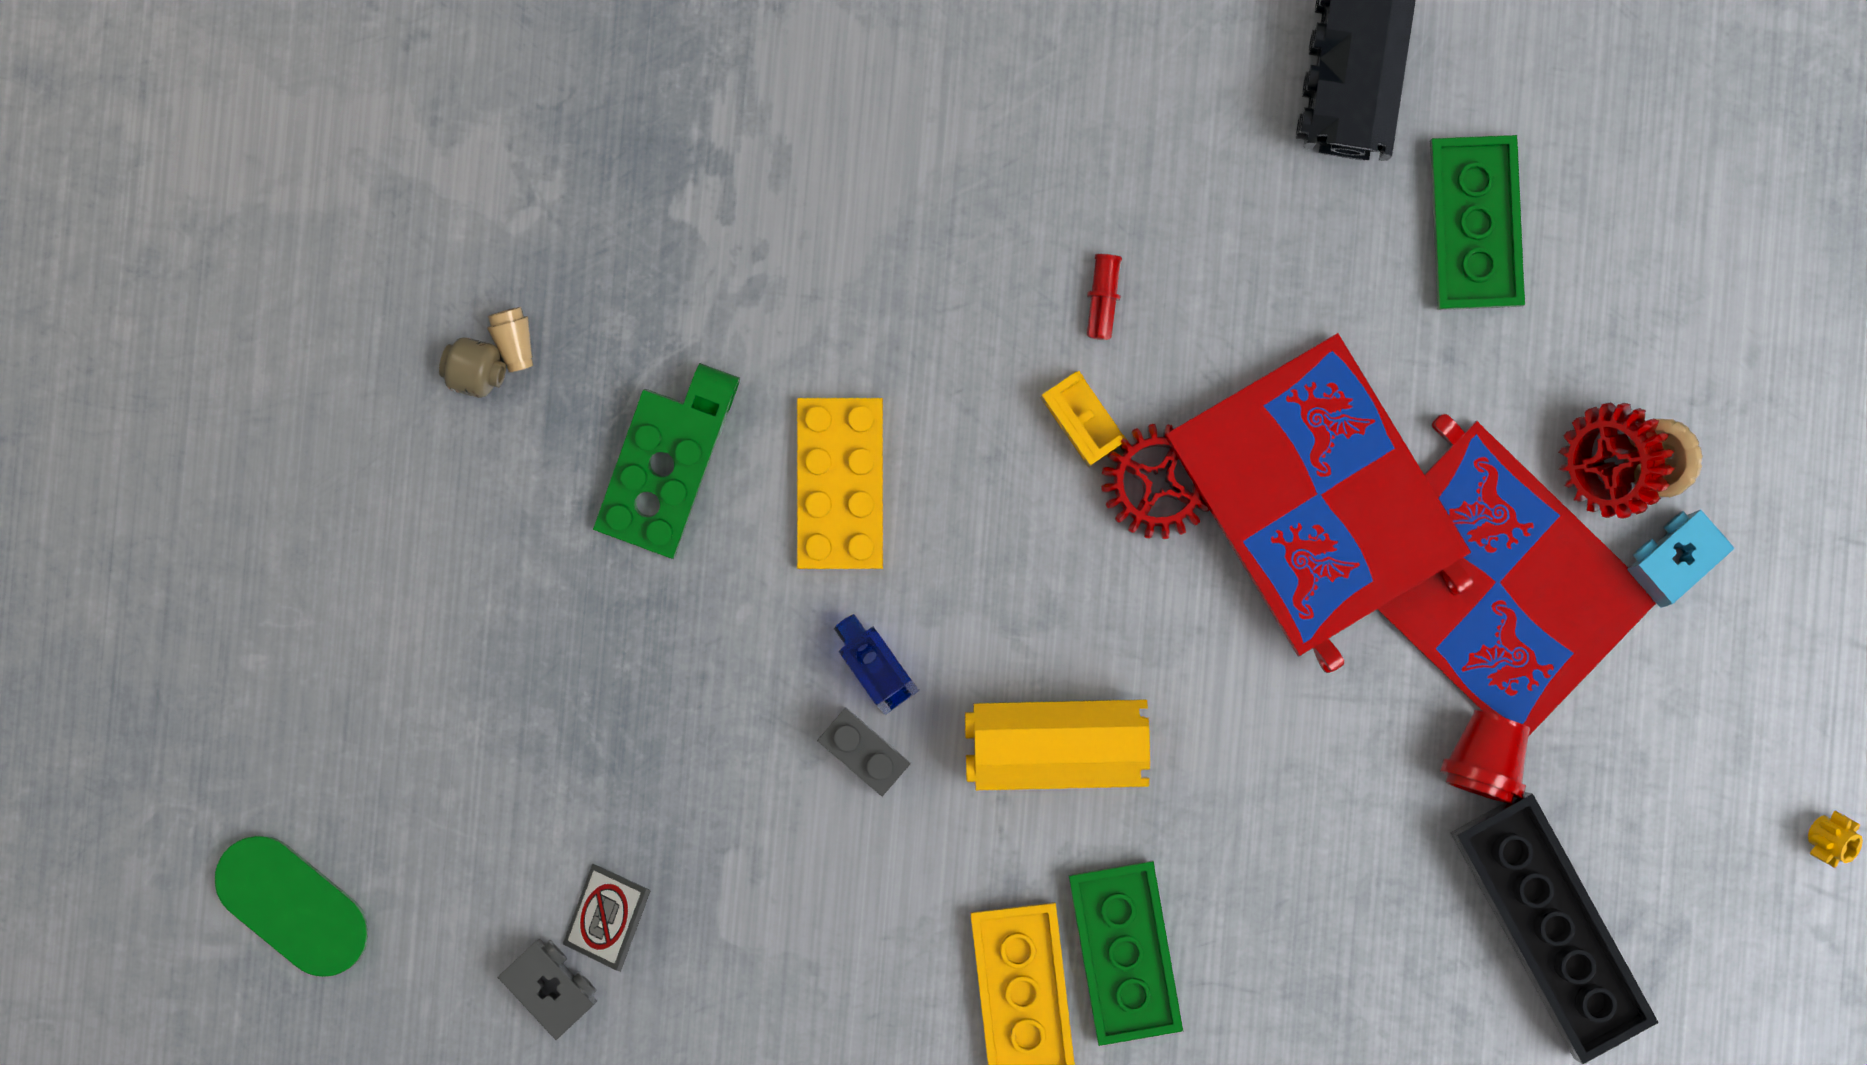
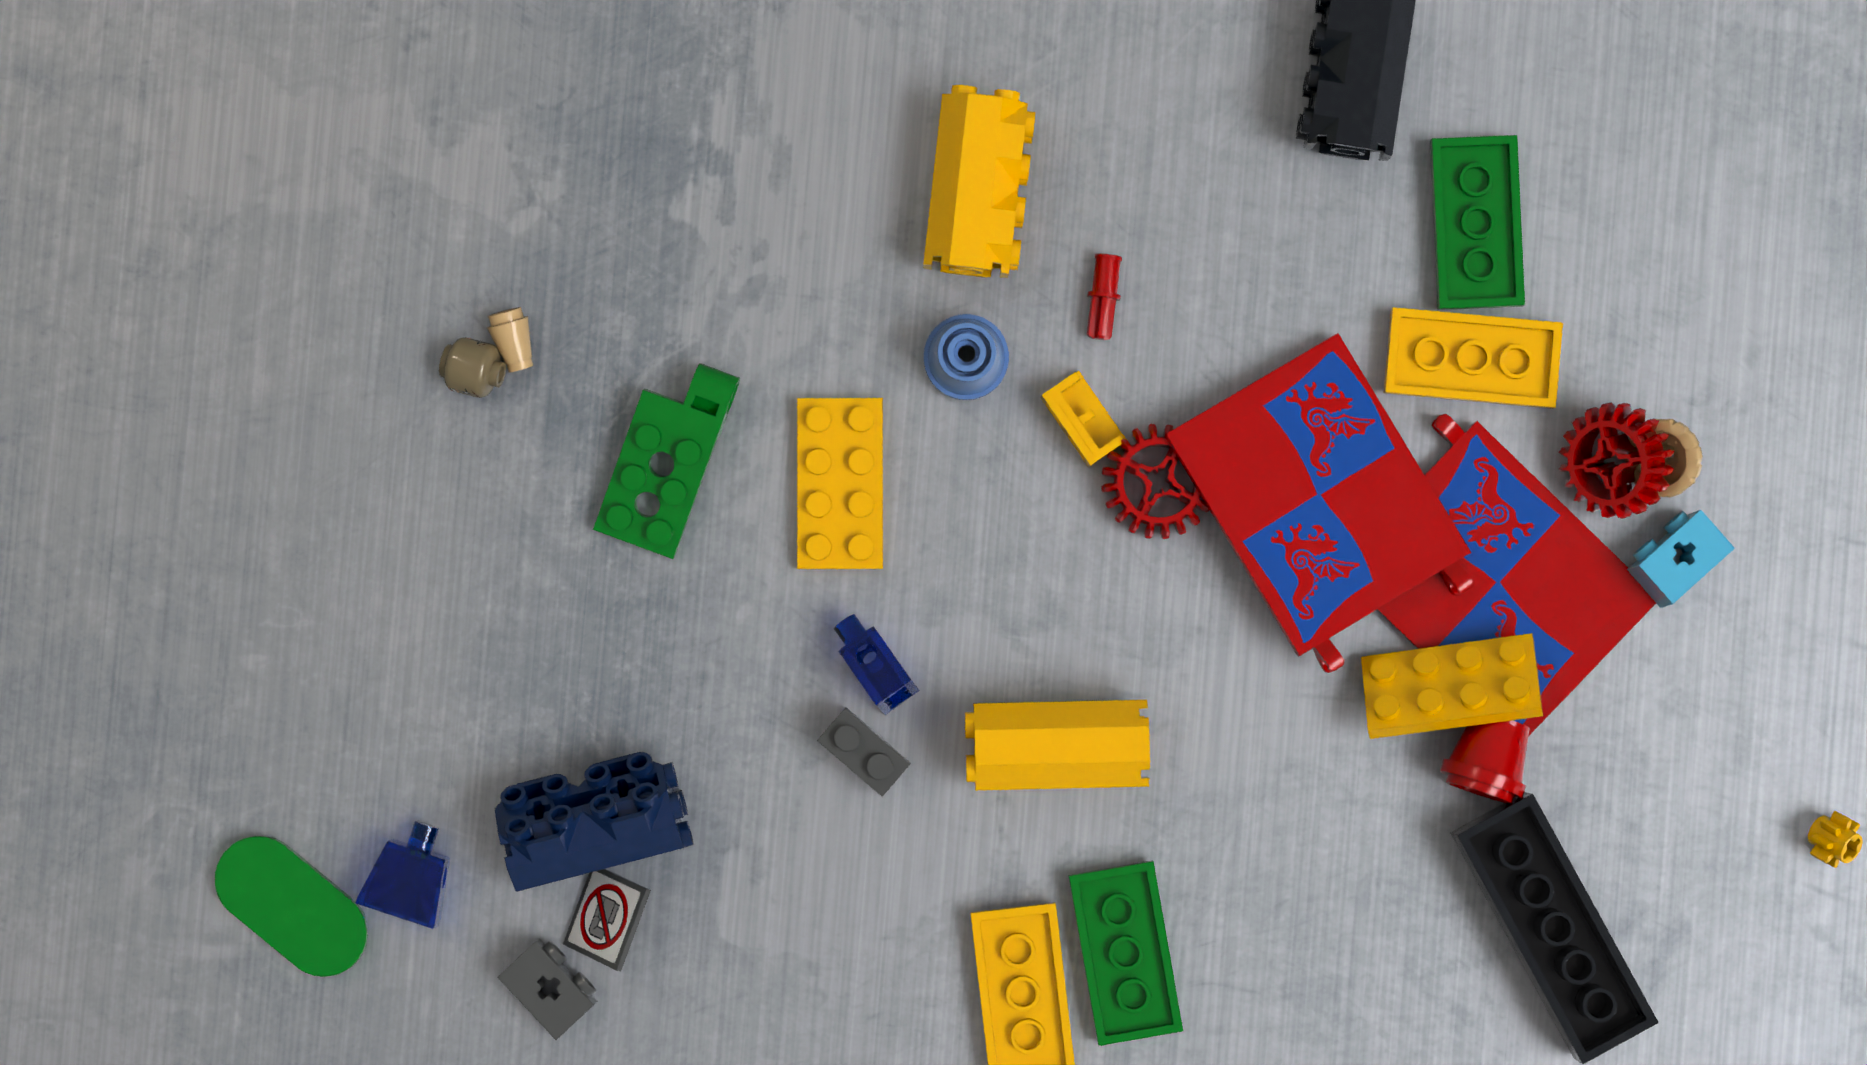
(409, 879): none -> clear blue torso
(613, 818): none -> dark blue brick
(960, 378): none -> medium blue piece
(978, 182): none -> yellow brick
(1451, 686): none -> yellow plate
(1473, 358): none -> yellow plate

